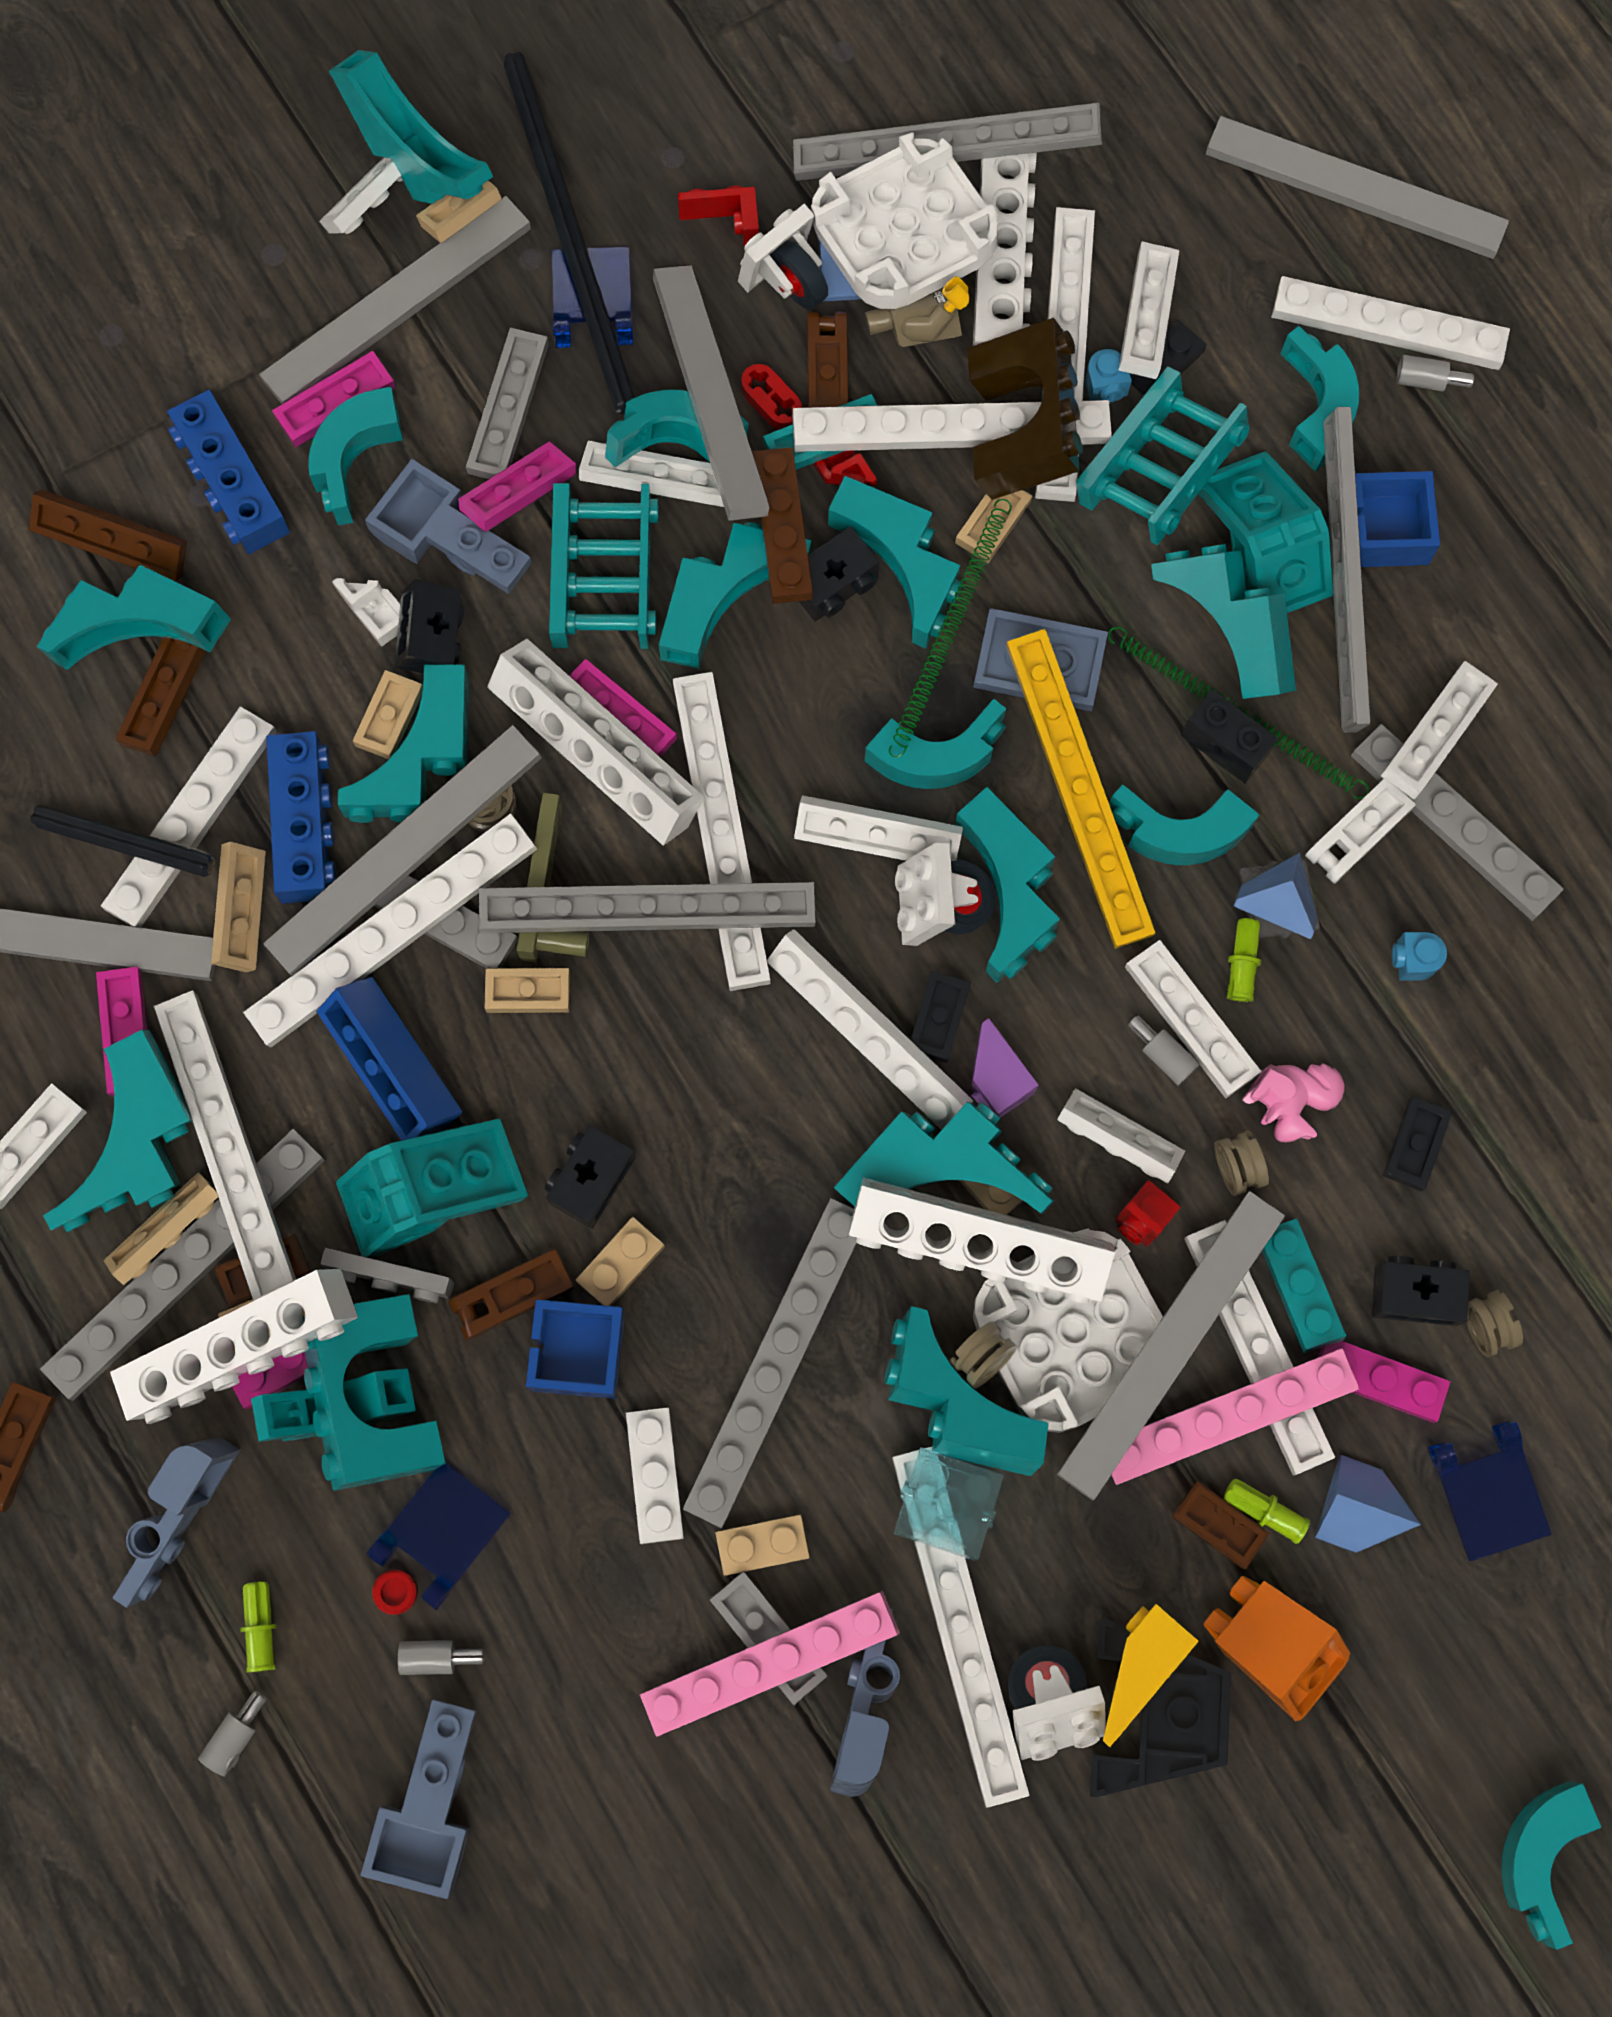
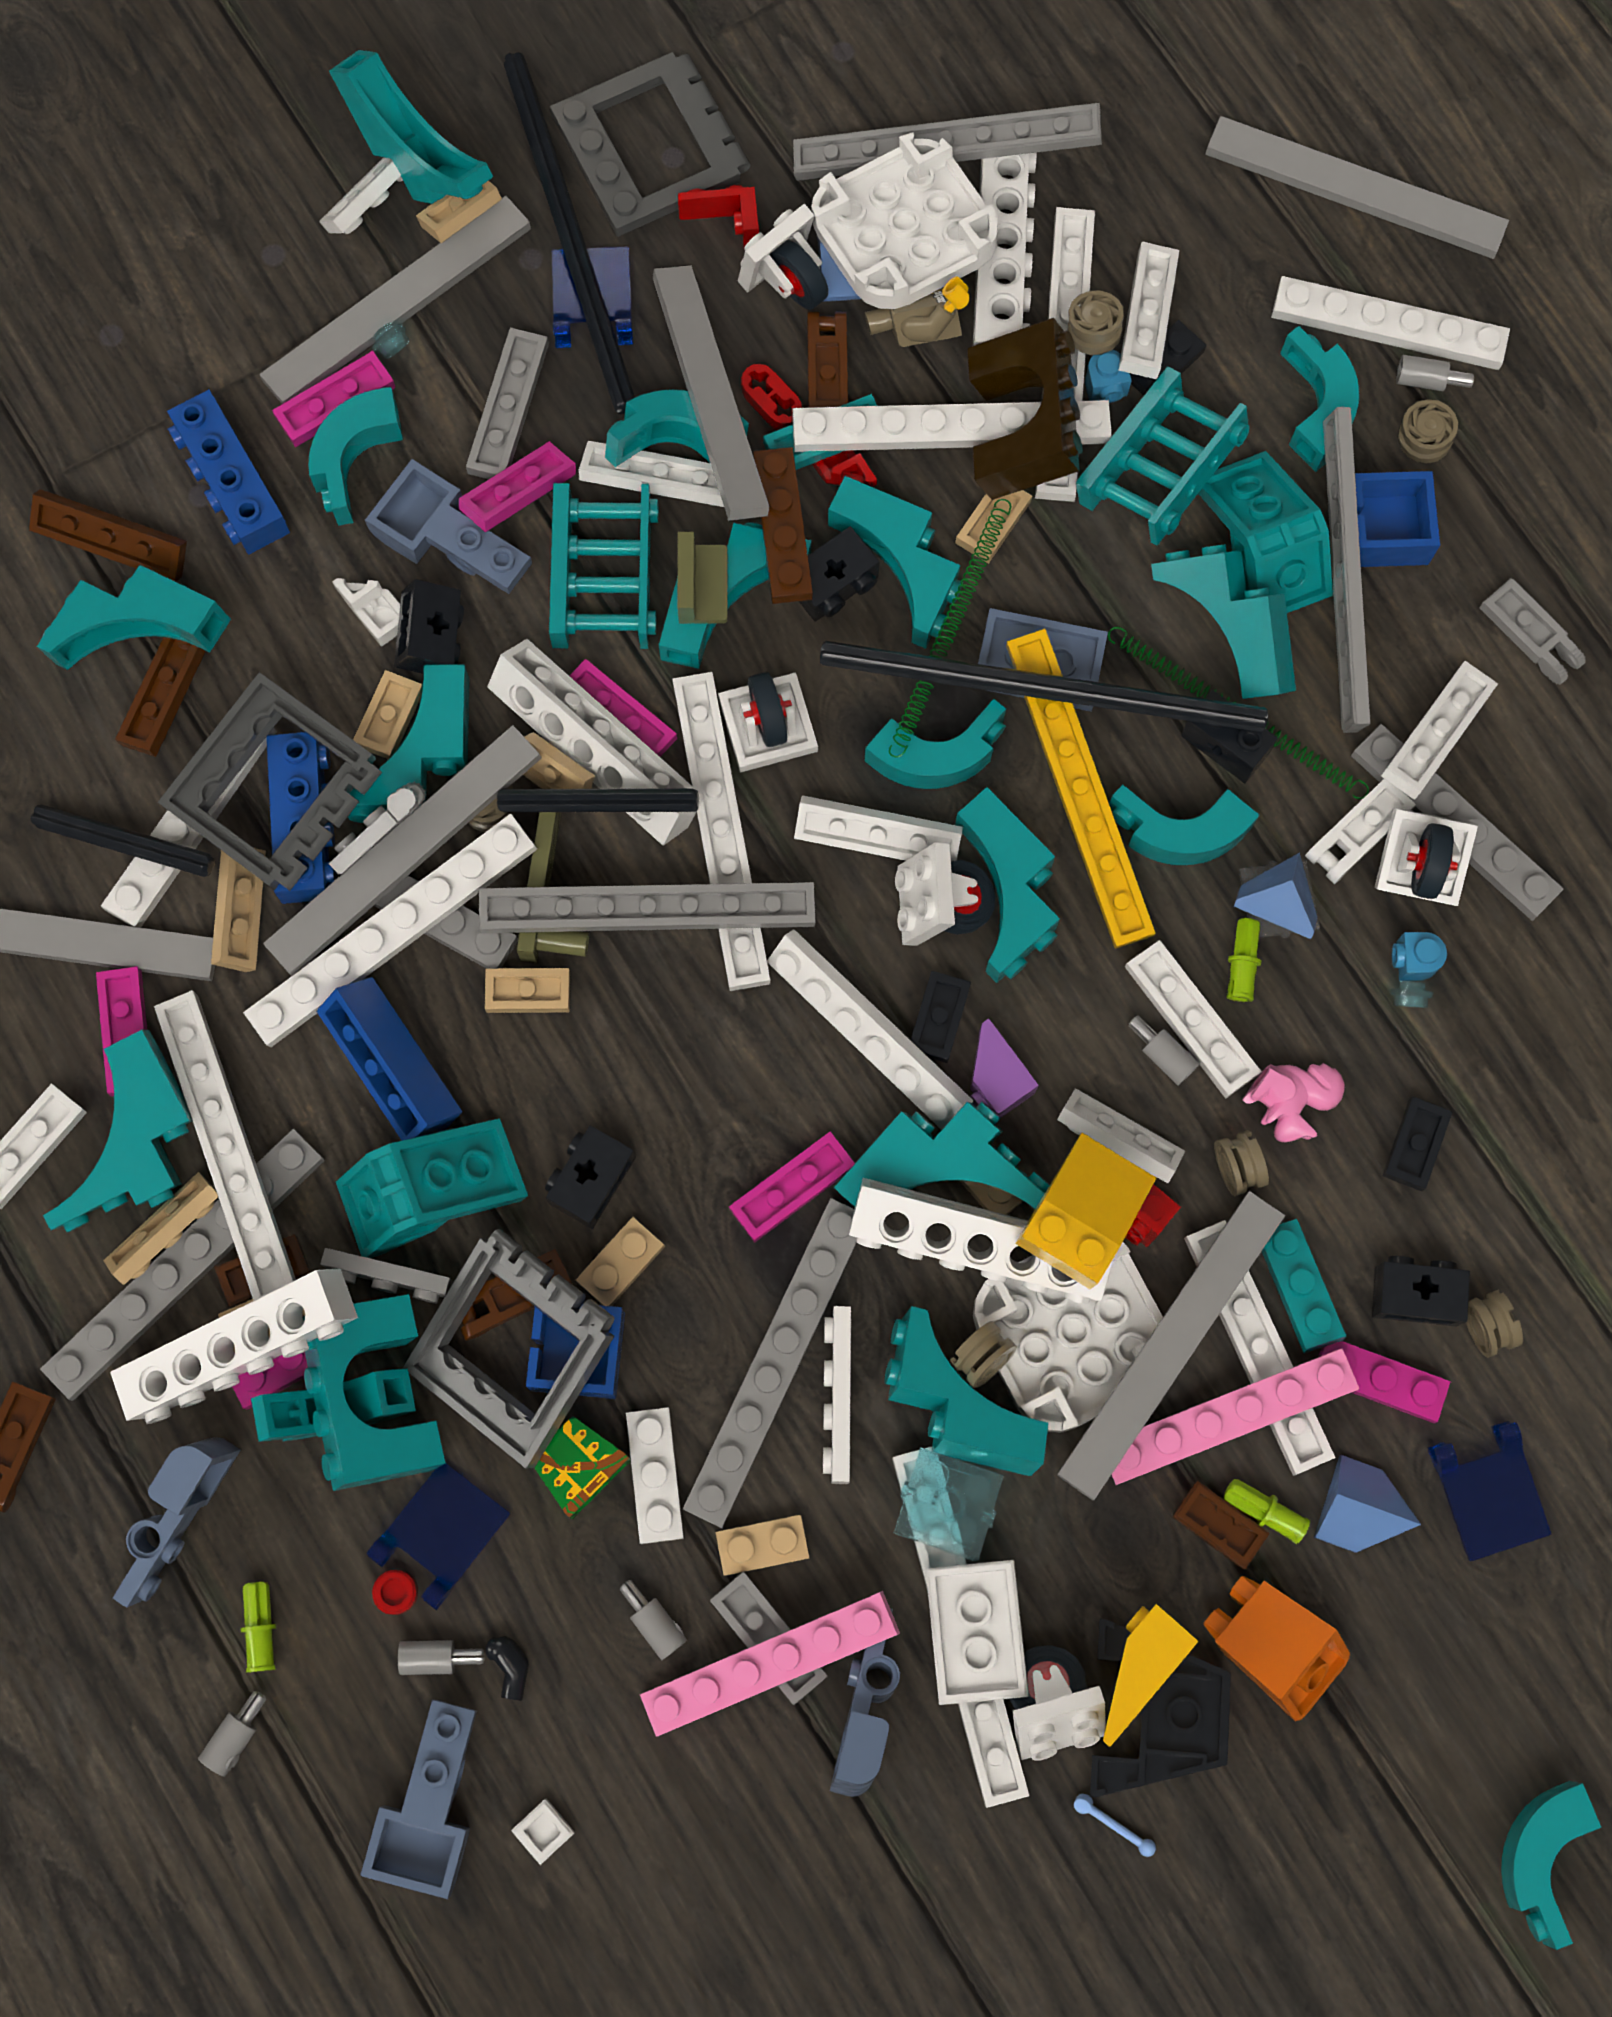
(229, 750): none -> dark grey hinge
(379, 824): none -> hinge
(390, 340): none -> clear light blue plate
(477, 1395): none -> dark grey hinge
(512, 1662): none -> black arm
(543, 1831): none -> white tile
(555, 768): none -> tan plate
(579, 1466): none -> torso
(598, 800): none -> black axle
(602, 164): none -> dark grey hinge
(653, 1622): none -> light grey piece
(701, 582): none -> olive panel
(767, 721): none -> white plate
(792, 1187): none -> dark pink plate
(837, 1415): none -> white plate
(977, 1632): none -> white tile
(1044, 686): none -> black axle
(1084, 1805): none -> light blue hinge
(1086, 1211): none -> yellow slope
(1096, 323): none -> dark tan wheel
(1411, 994): none -> clear light blue plate
(1426, 856): none -> white plate
(1428, 433): none -> dark tan wheel
(1532, 630): none -> light grey hinge

